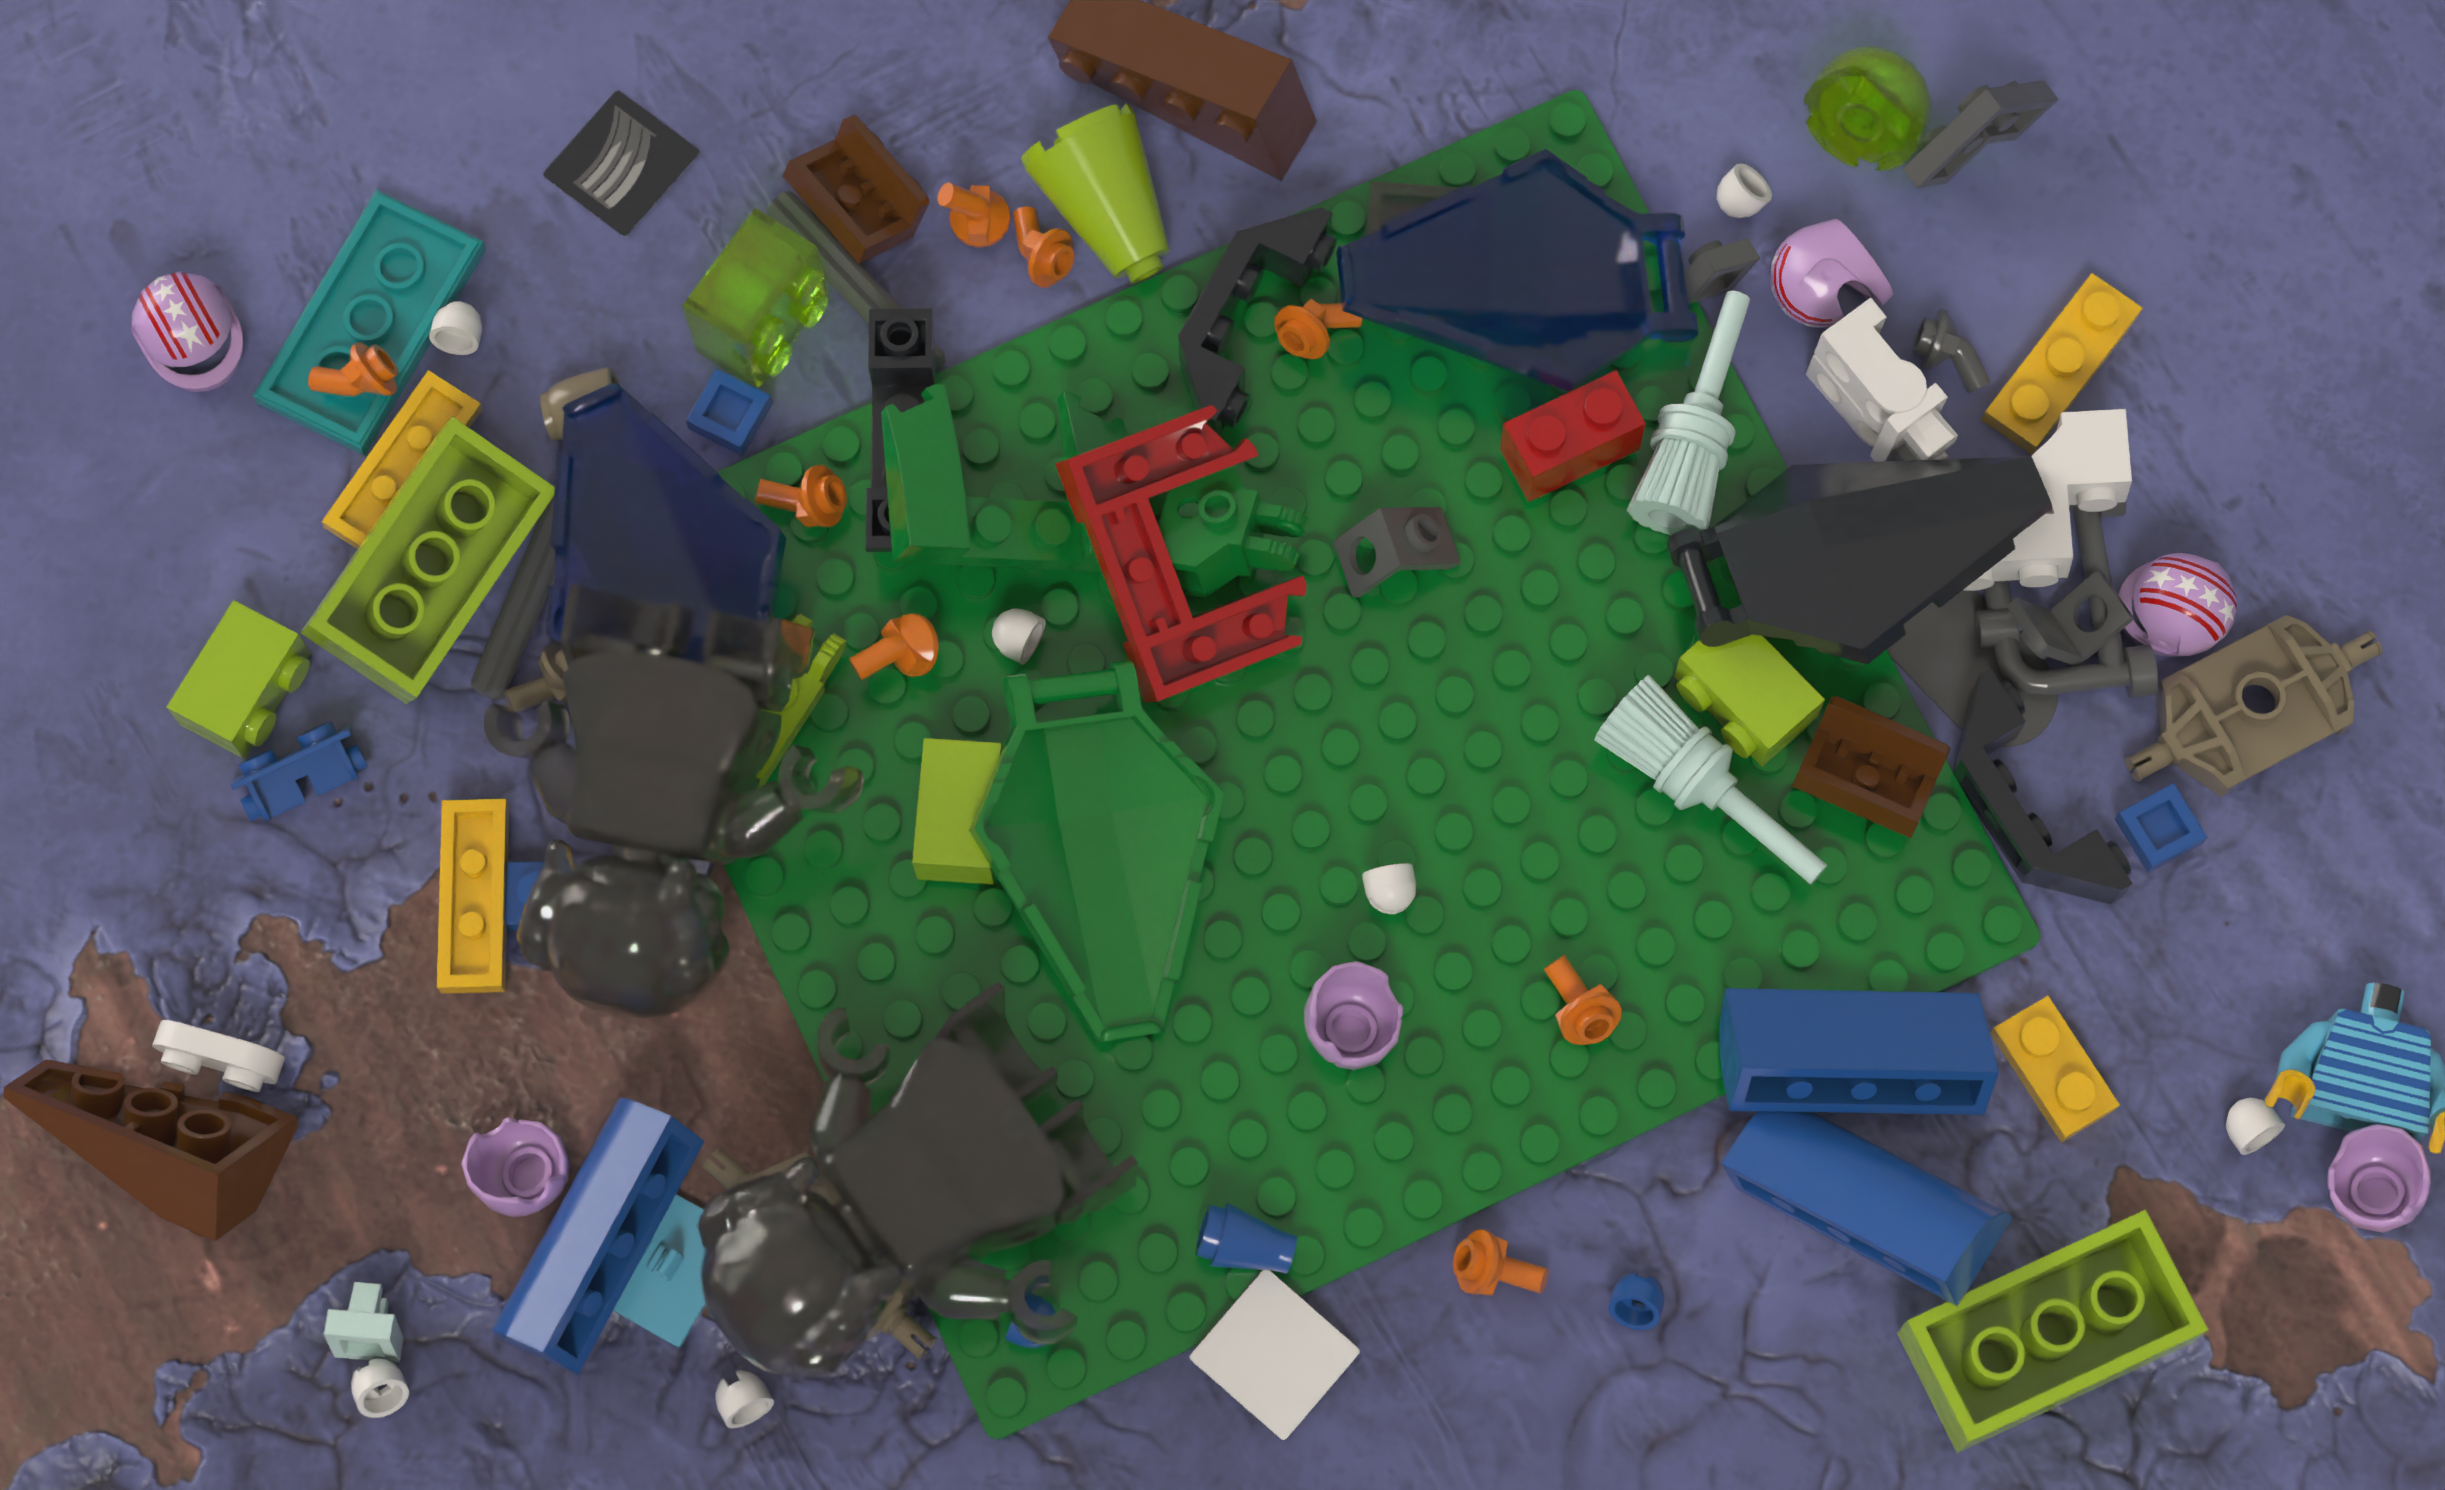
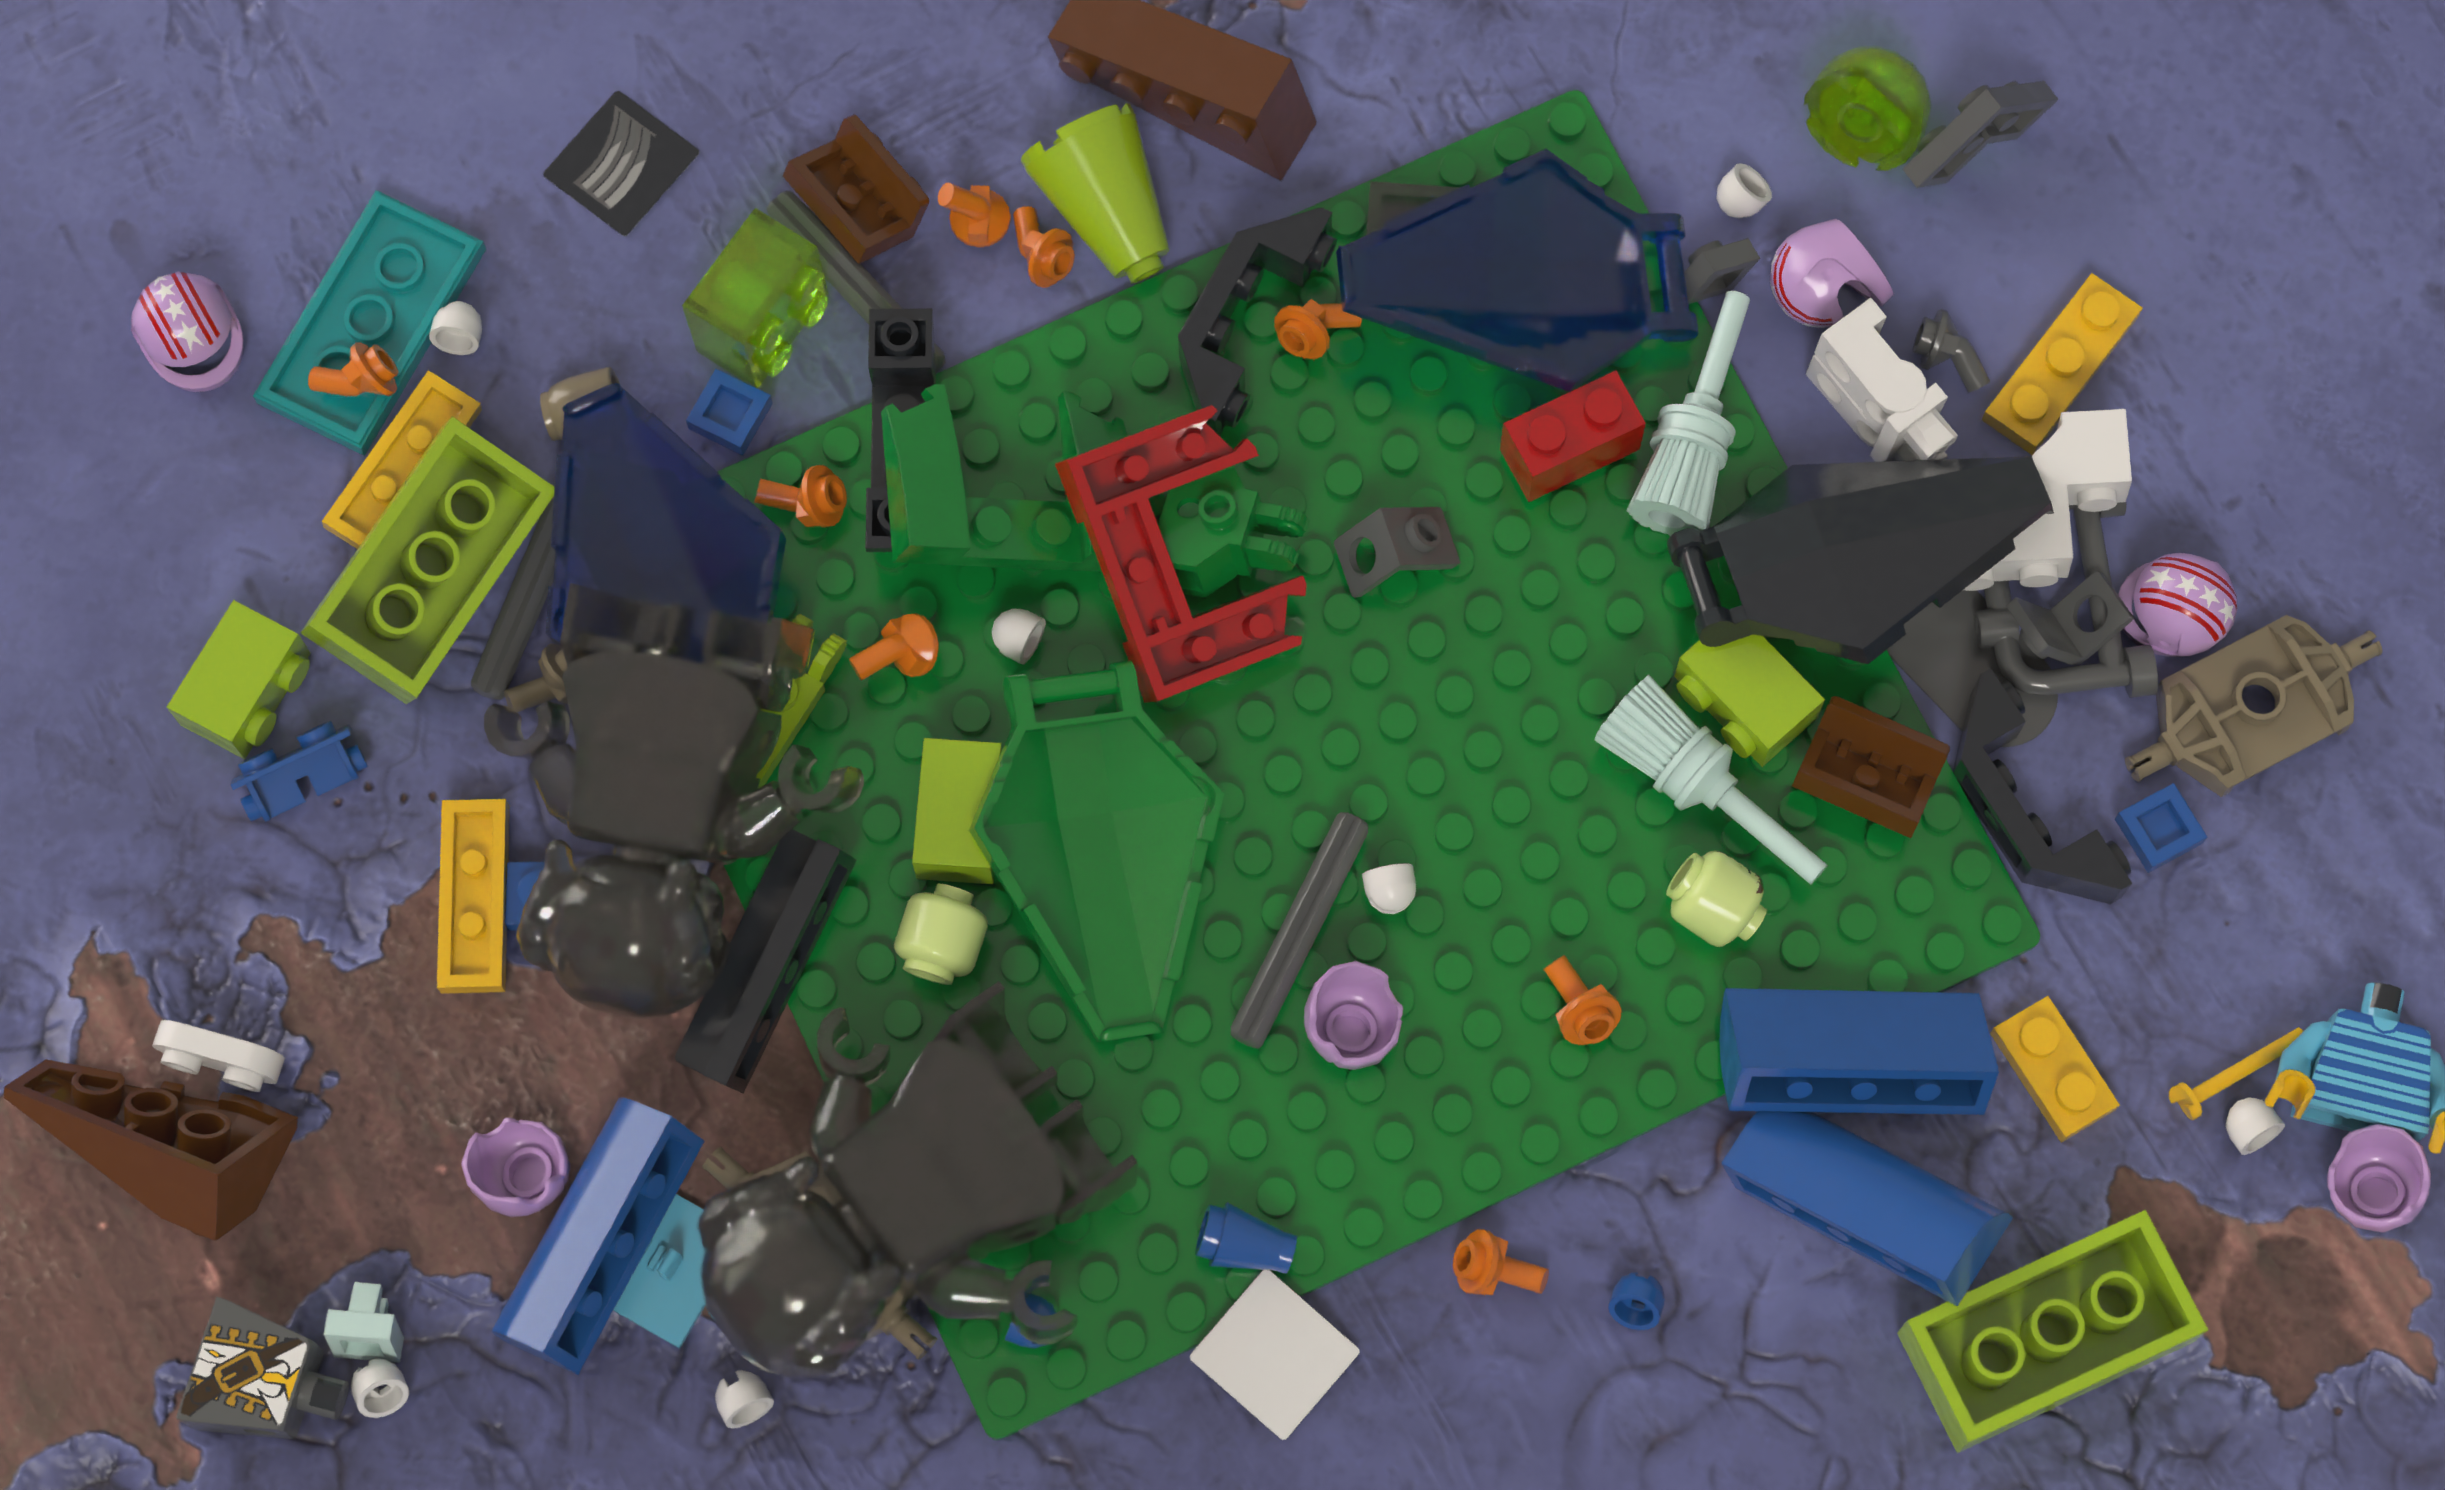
(256, 1378): none -> torso
(765, 960): none -> black panel
(940, 934): none -> yellowish green head
(1299, 930): none -> dark grey axle
(1717, 898): none -> yellowish green head
(2190, 1099): none -> yellow piece

